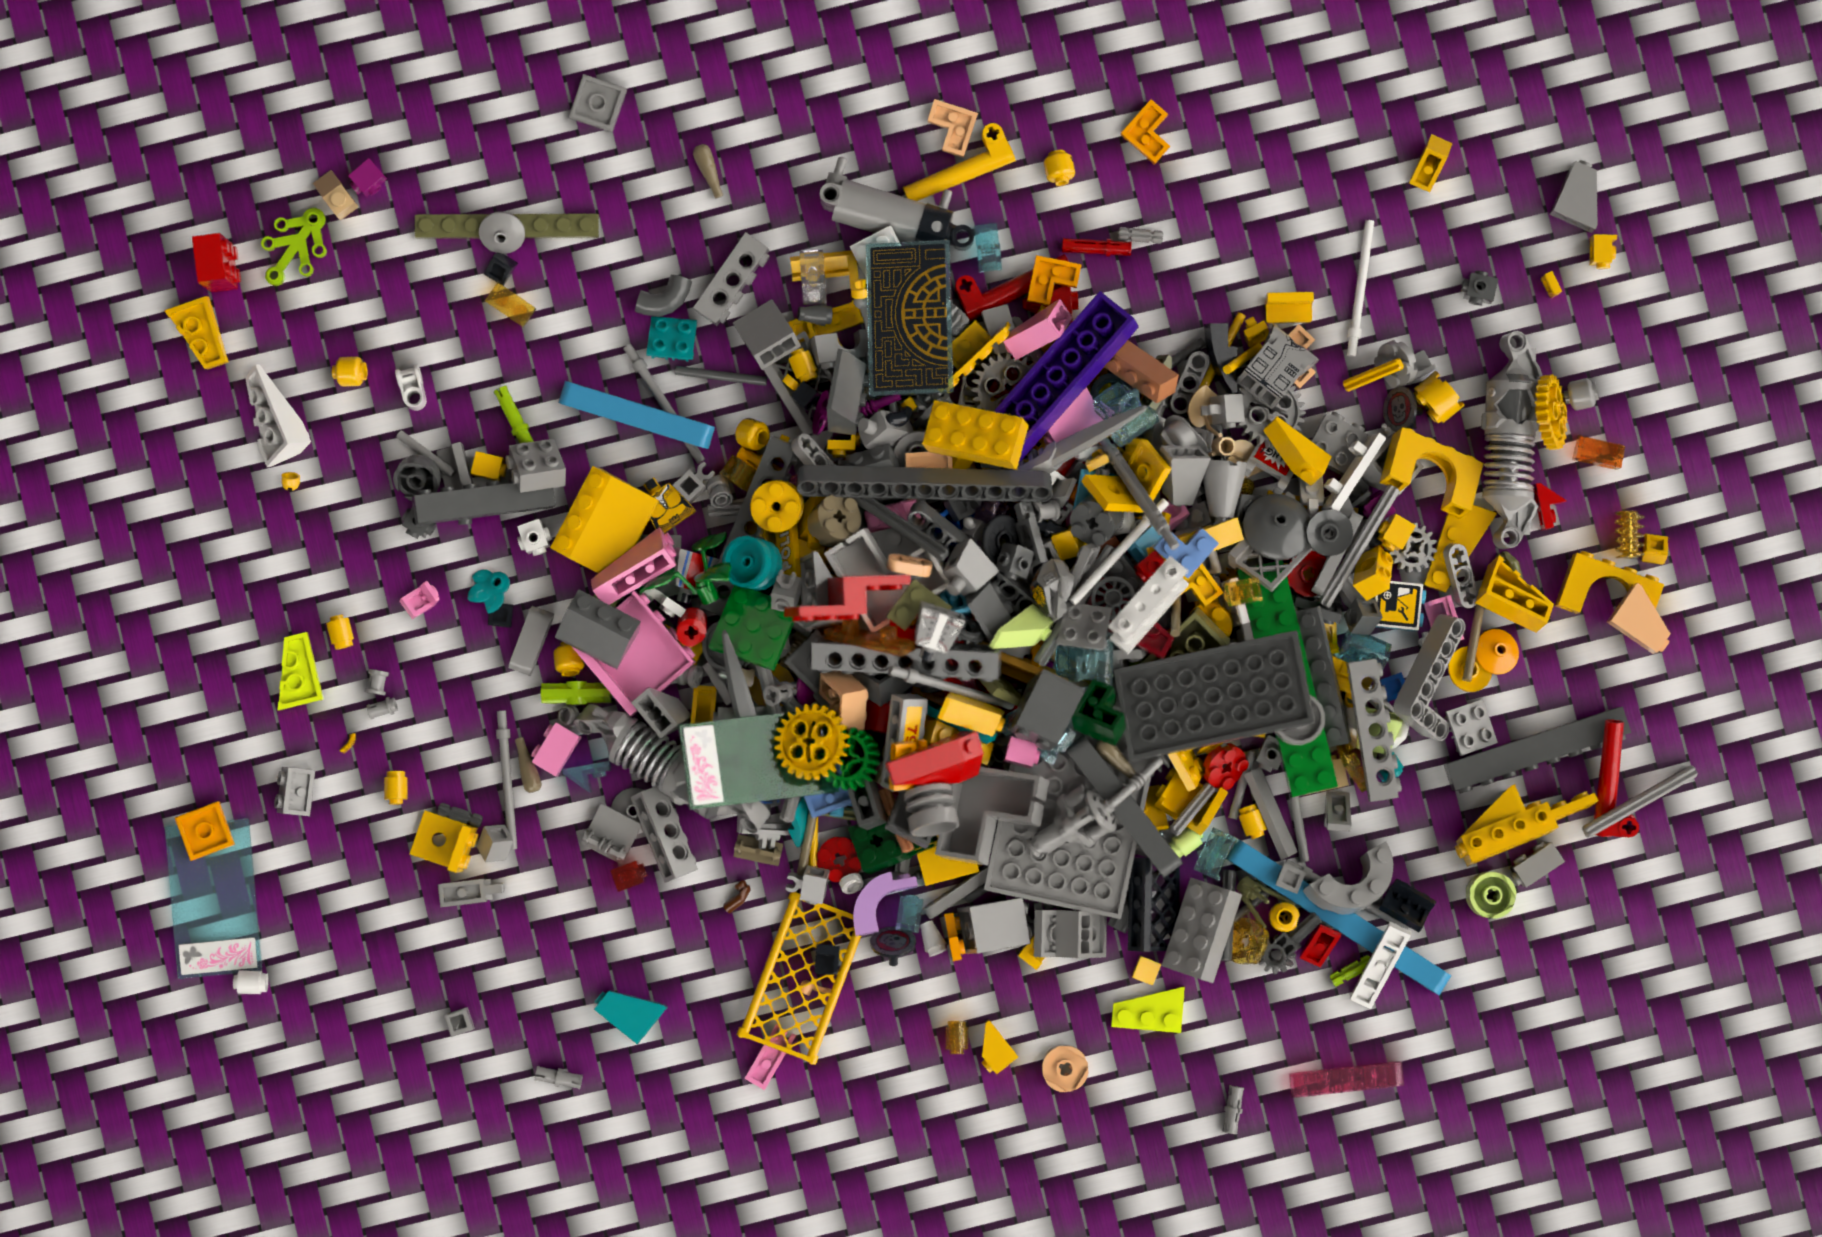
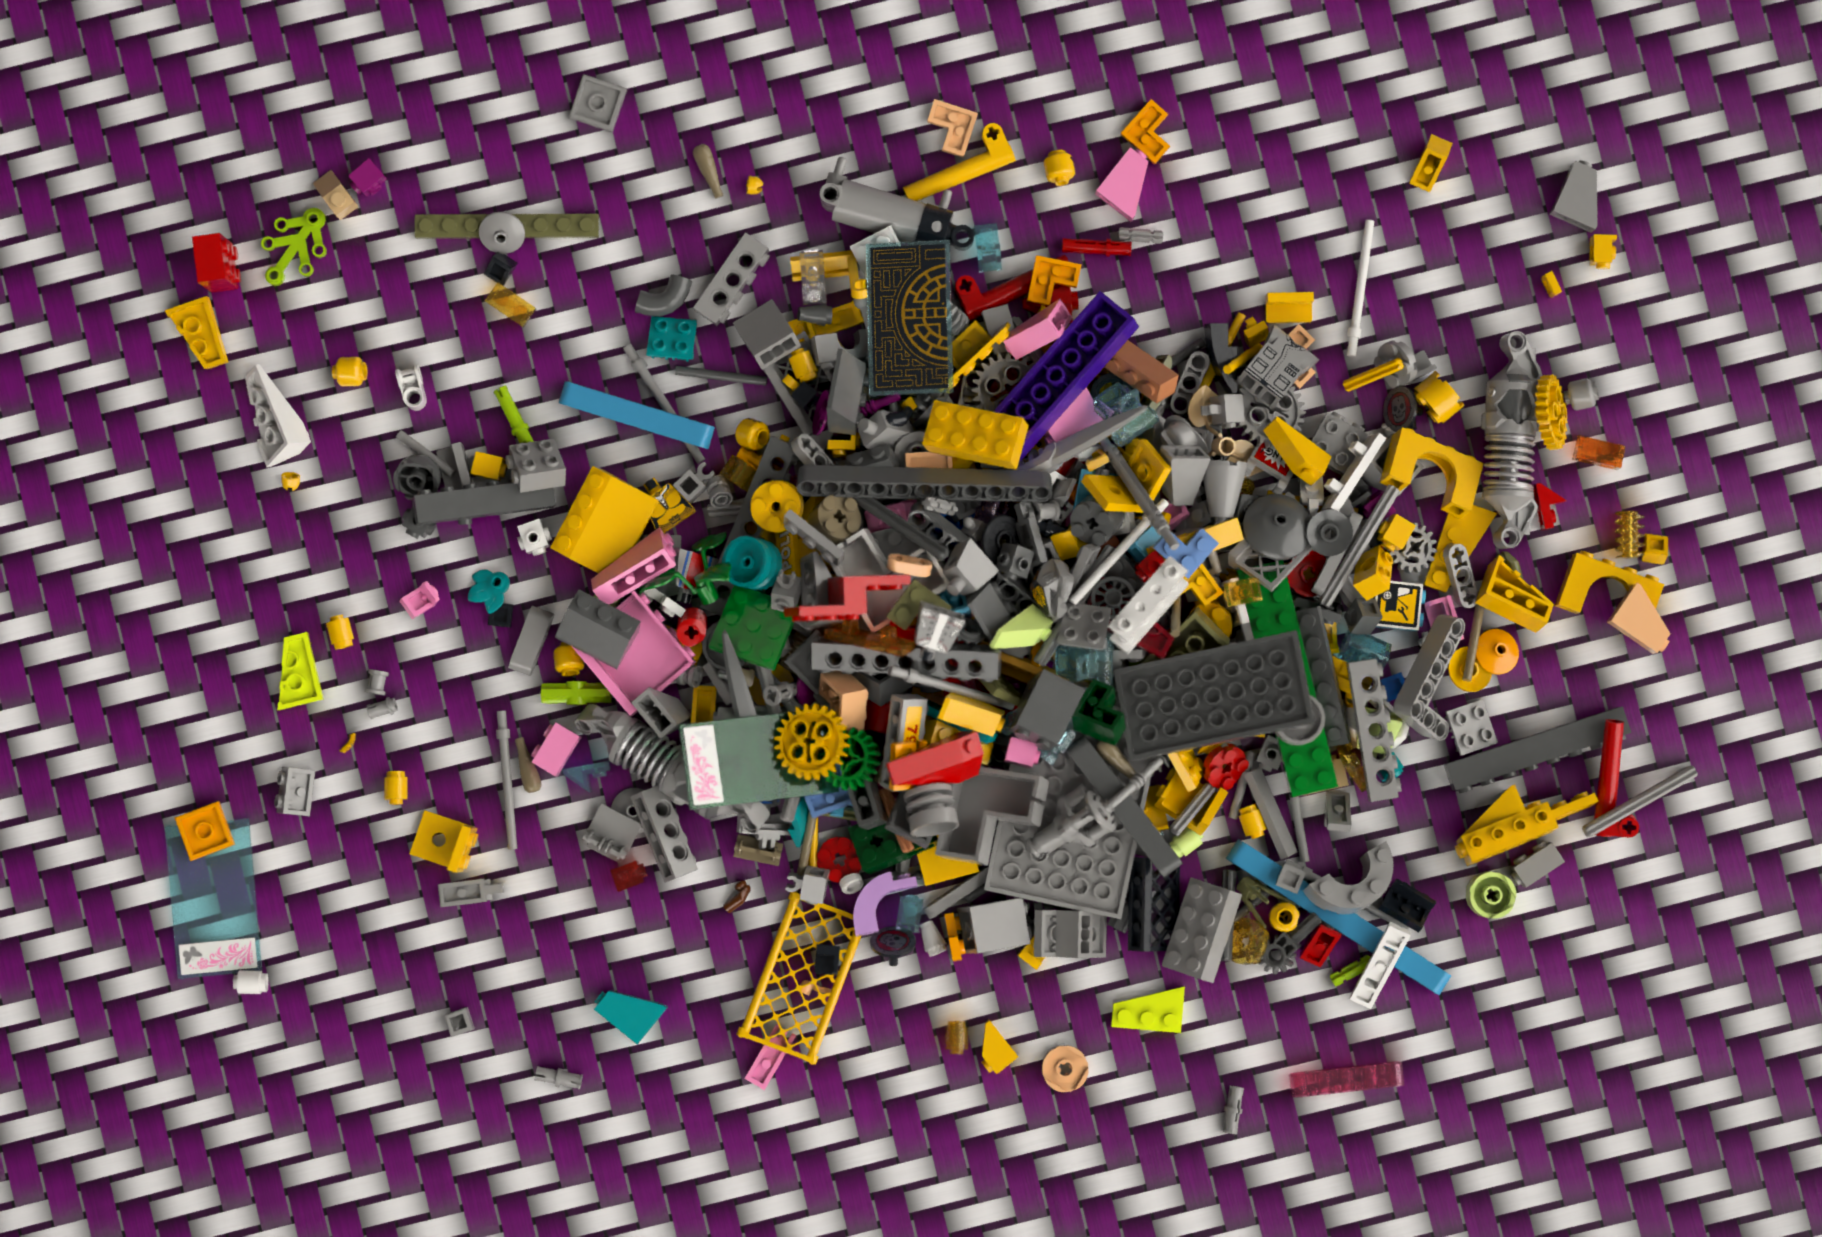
(460, 815): dark grey axle -> none
(494, 843): light grey panel -> none
(567, 716): light grey plate -> none
(753, 185): none -> yellow hinge
(813, 538): none -> light grey plate
(940, 506): none -> light grey axle
(1124, 183): none -> bright pink slope
(1146, 970): yellow slope -> none
(1214, 853): clear light blue hinge -> none
(1484, 282): dark grey brick -> none

